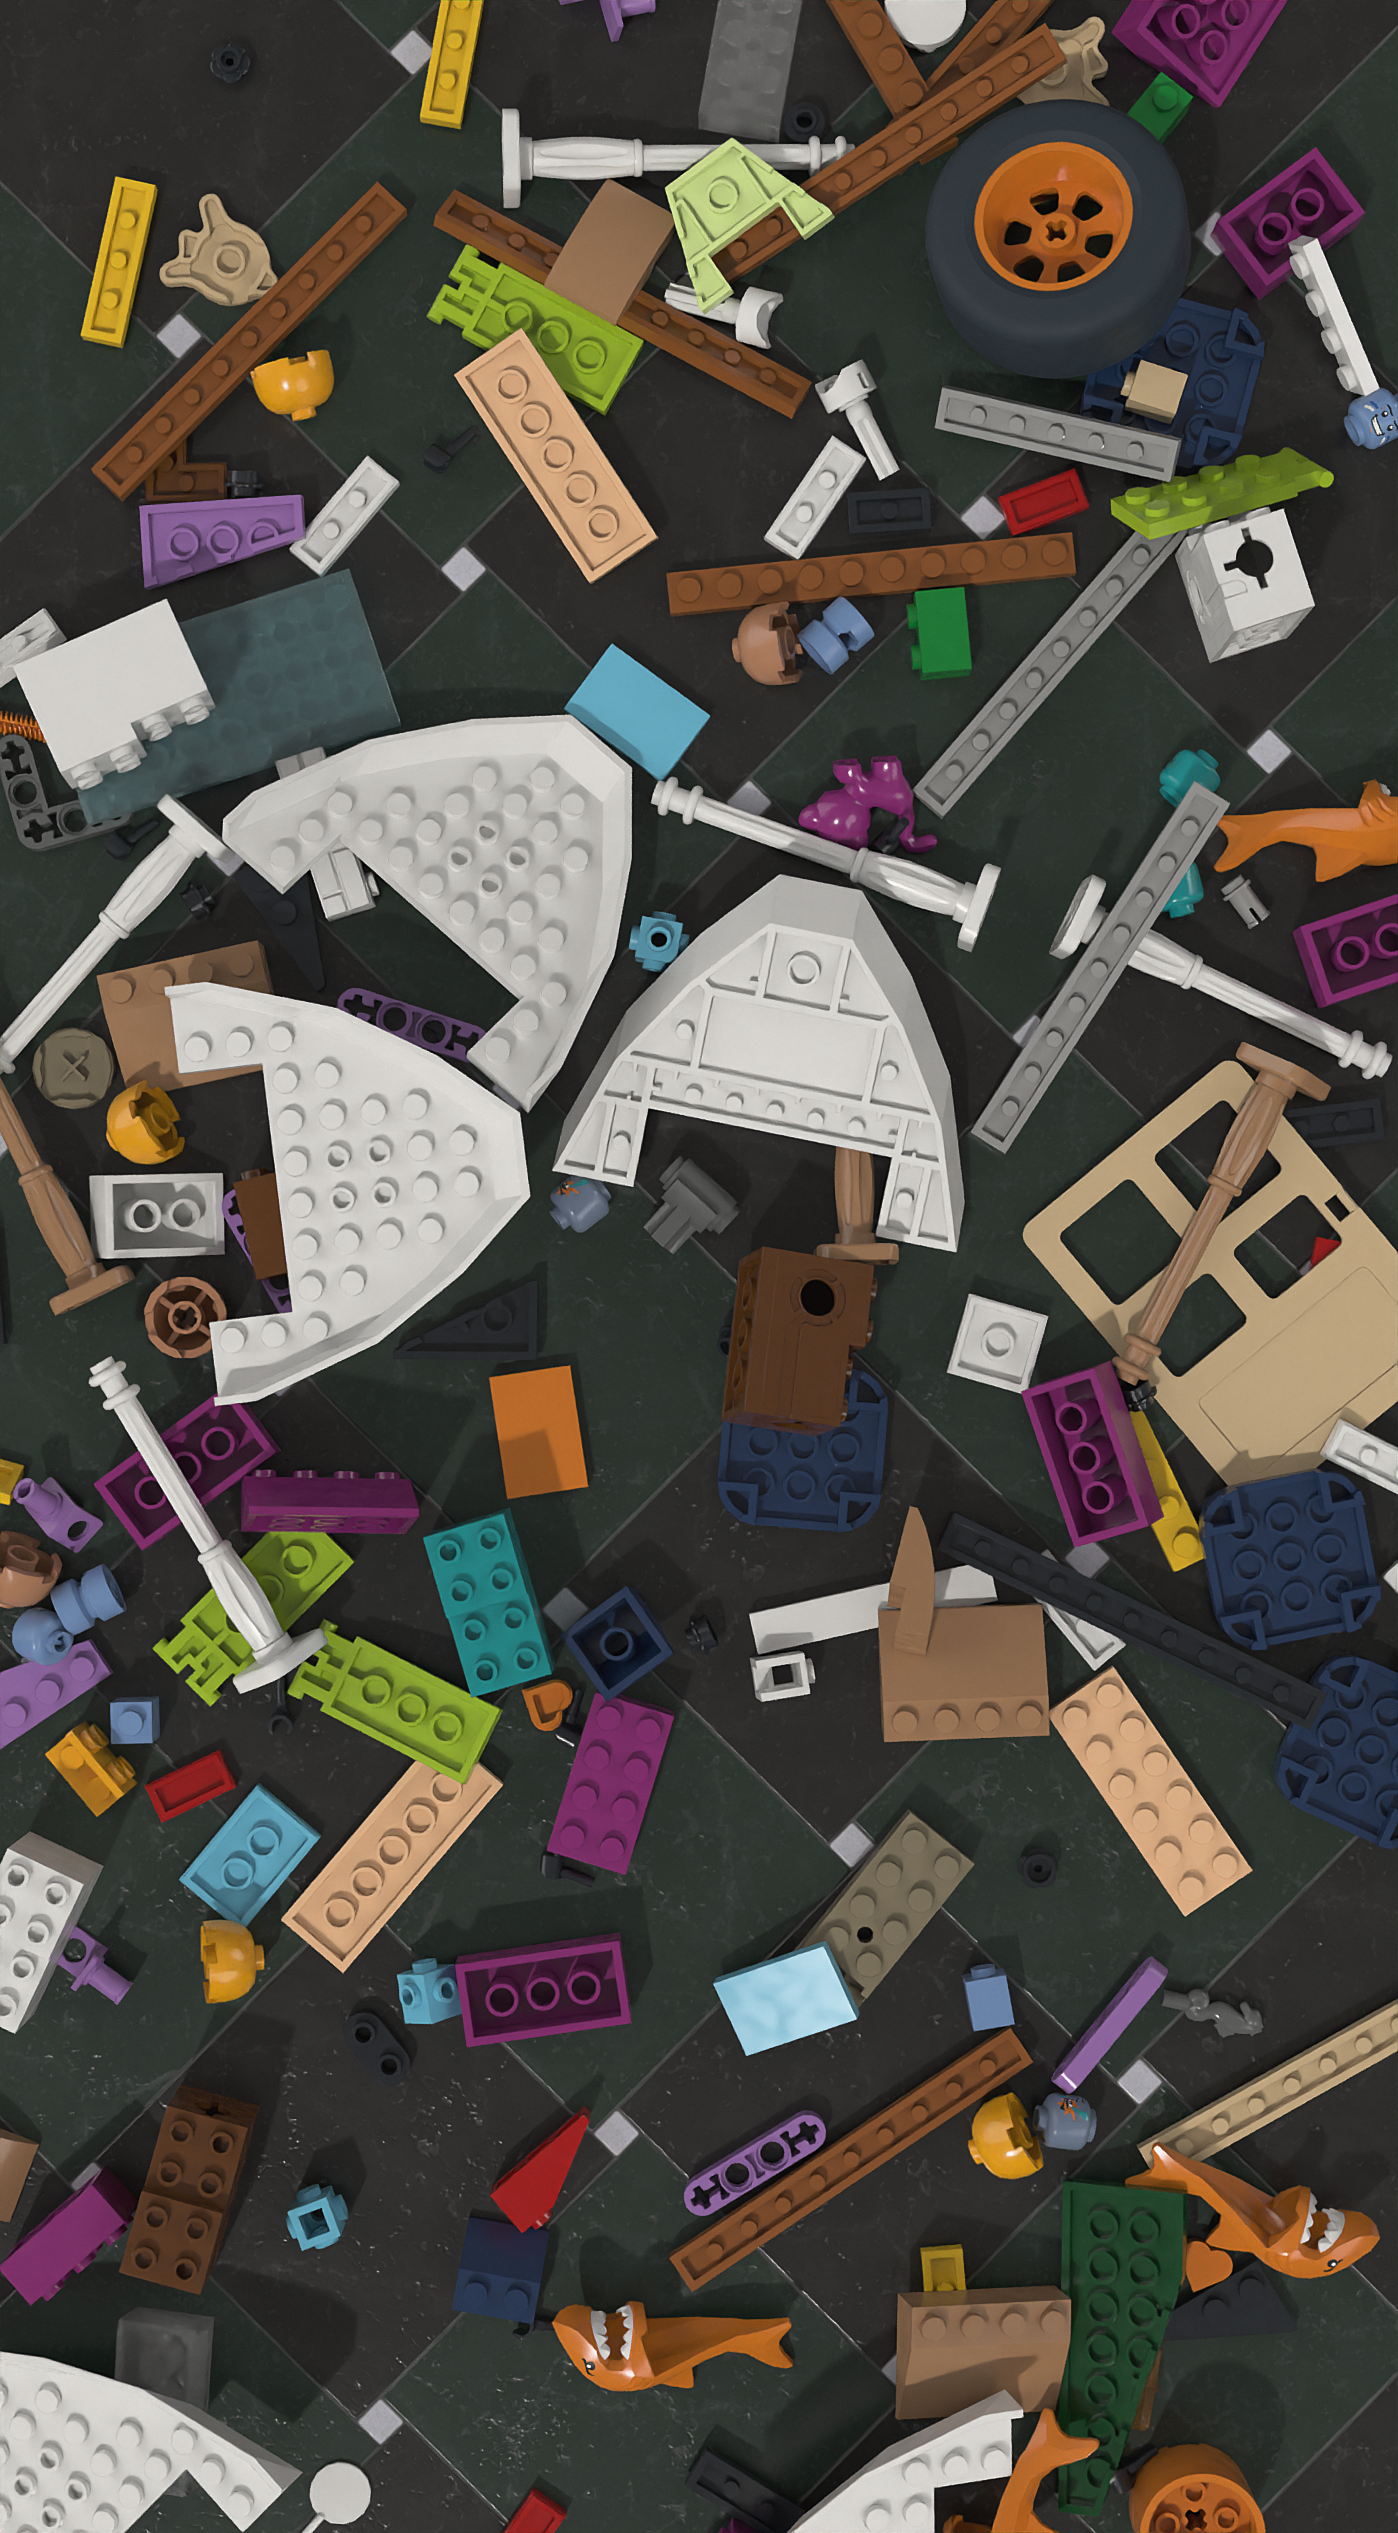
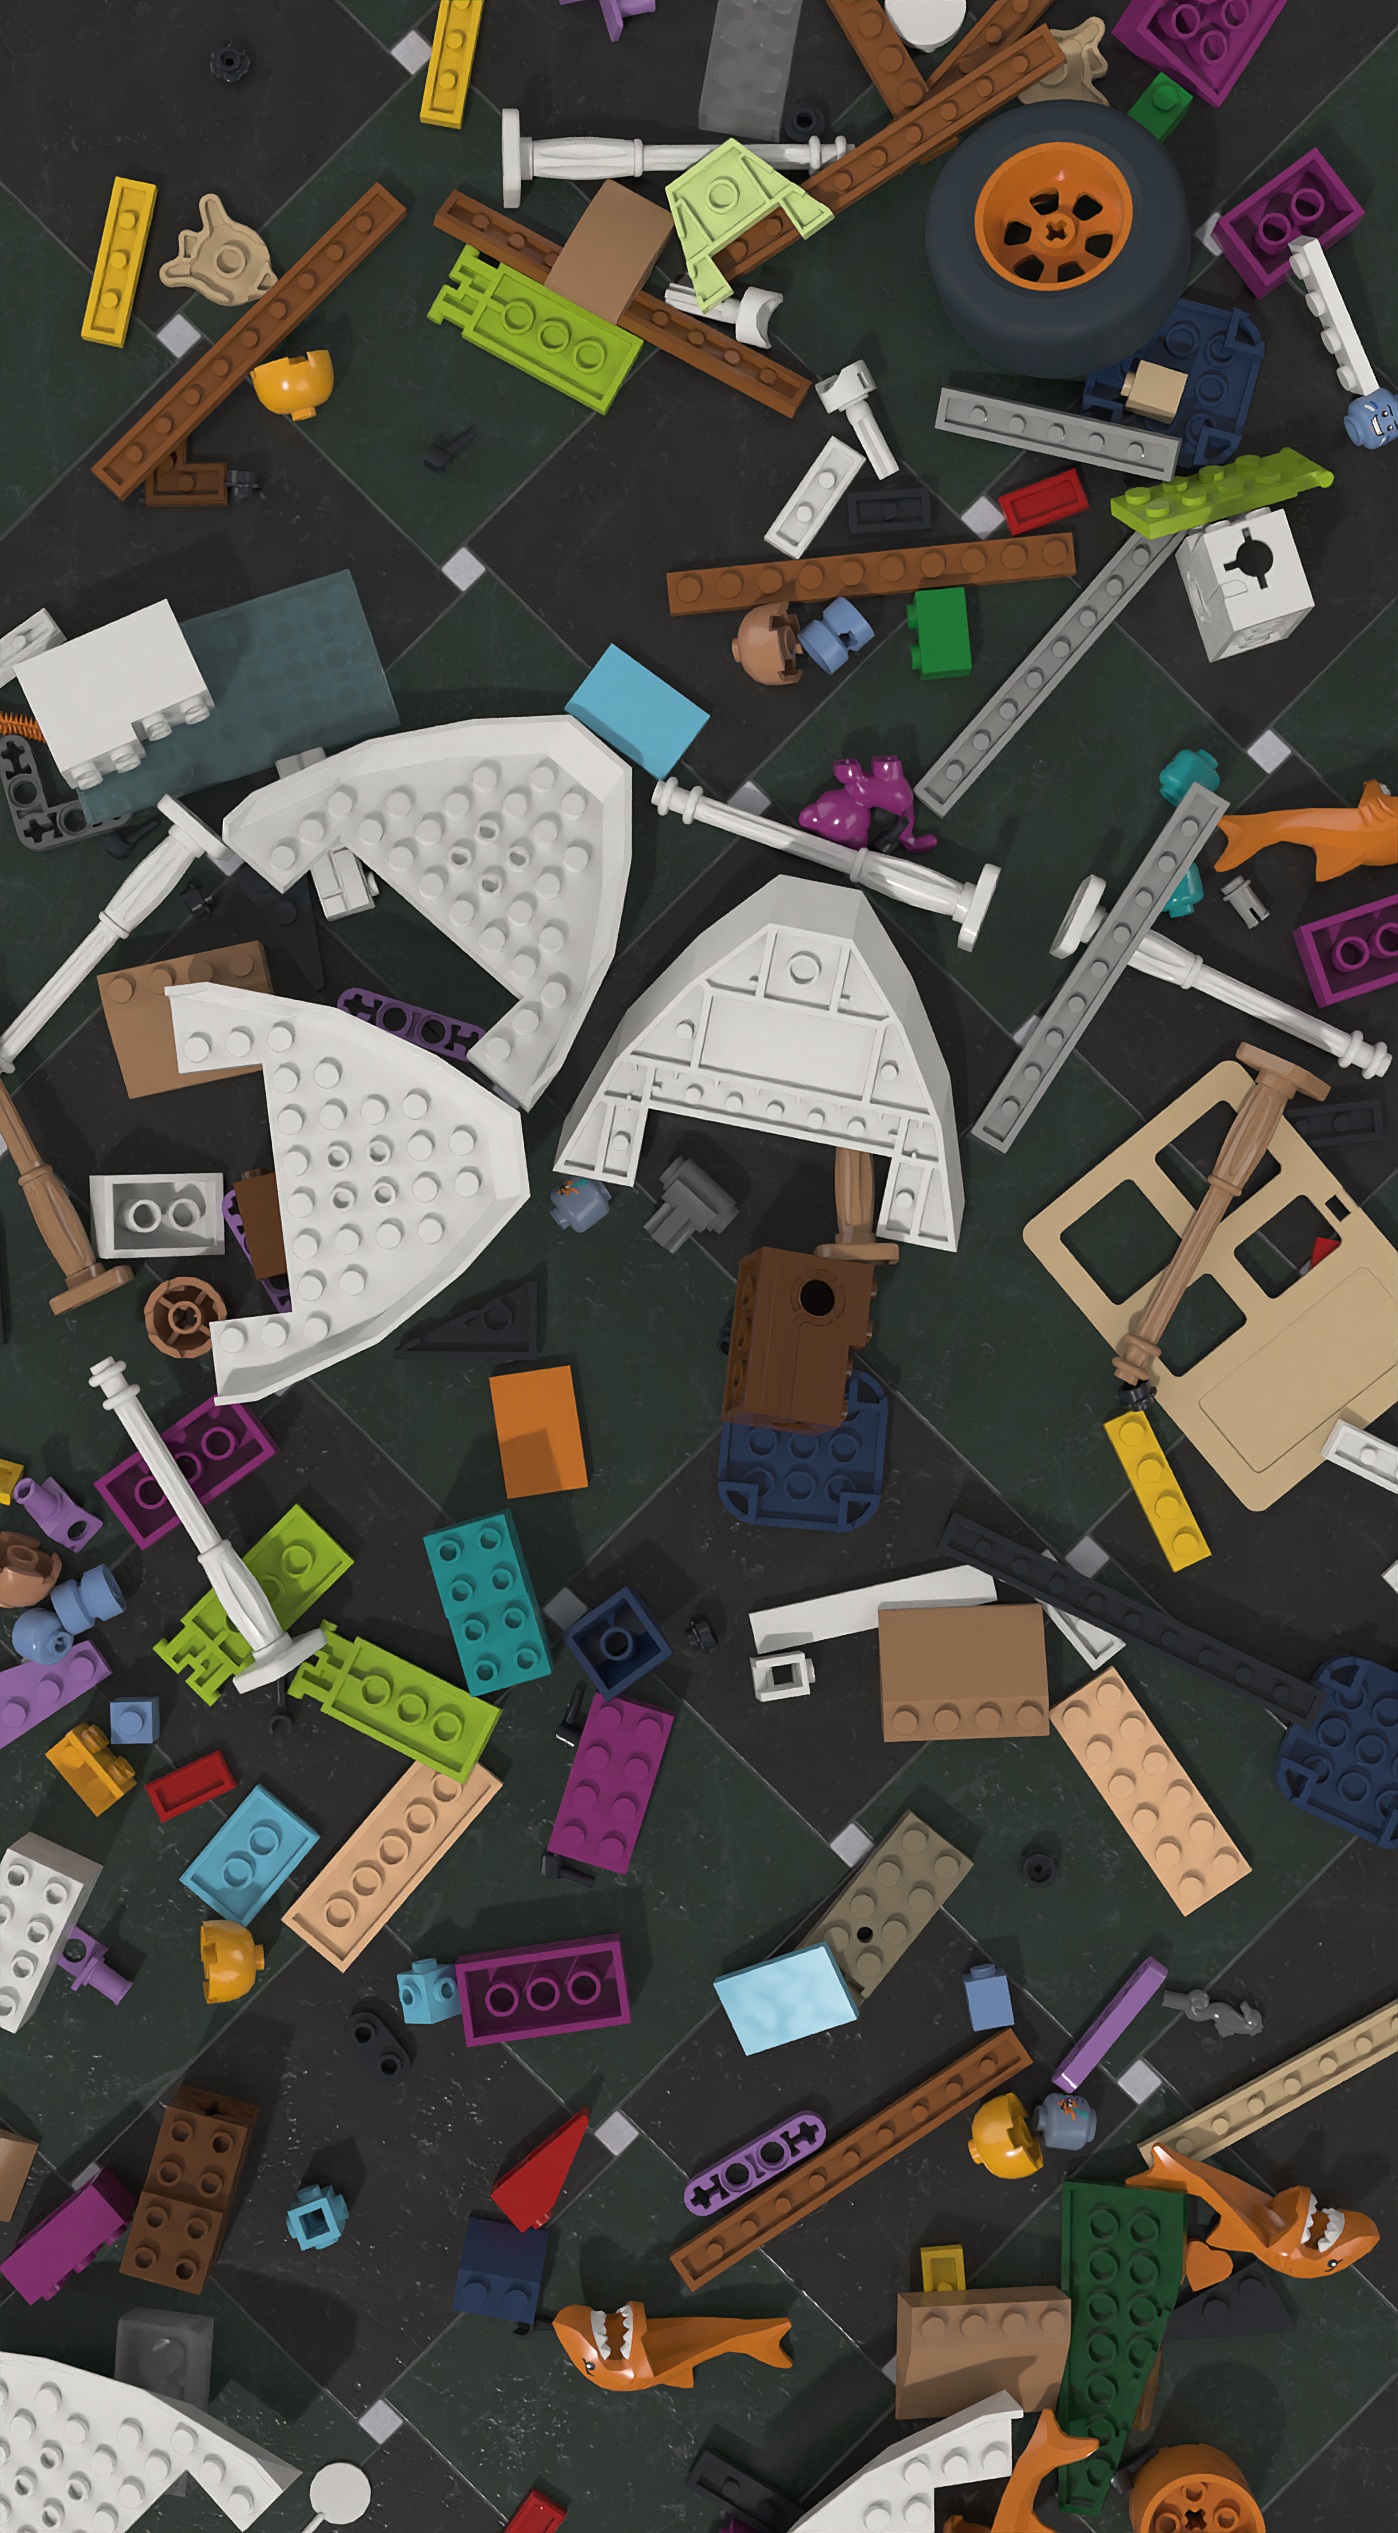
(74, 1068): dark tan tile -> none
(143, 1125): light orange cylinder -> none
(210, 534): medium lavender wing -> none
(327, 1504): magenta slope -> none
(345, 516): white tile -> none
(547, 1701): orange tile -> none
(556, 456): light nougat plate -> none
(654, 957): medium azure brick -> none
(913, 1587): medium nougat slope -> none
(997, 1344): white plate -> none
(1092, 1454): magenta brick -> none
(1288, 1558): dark blue plate -> none

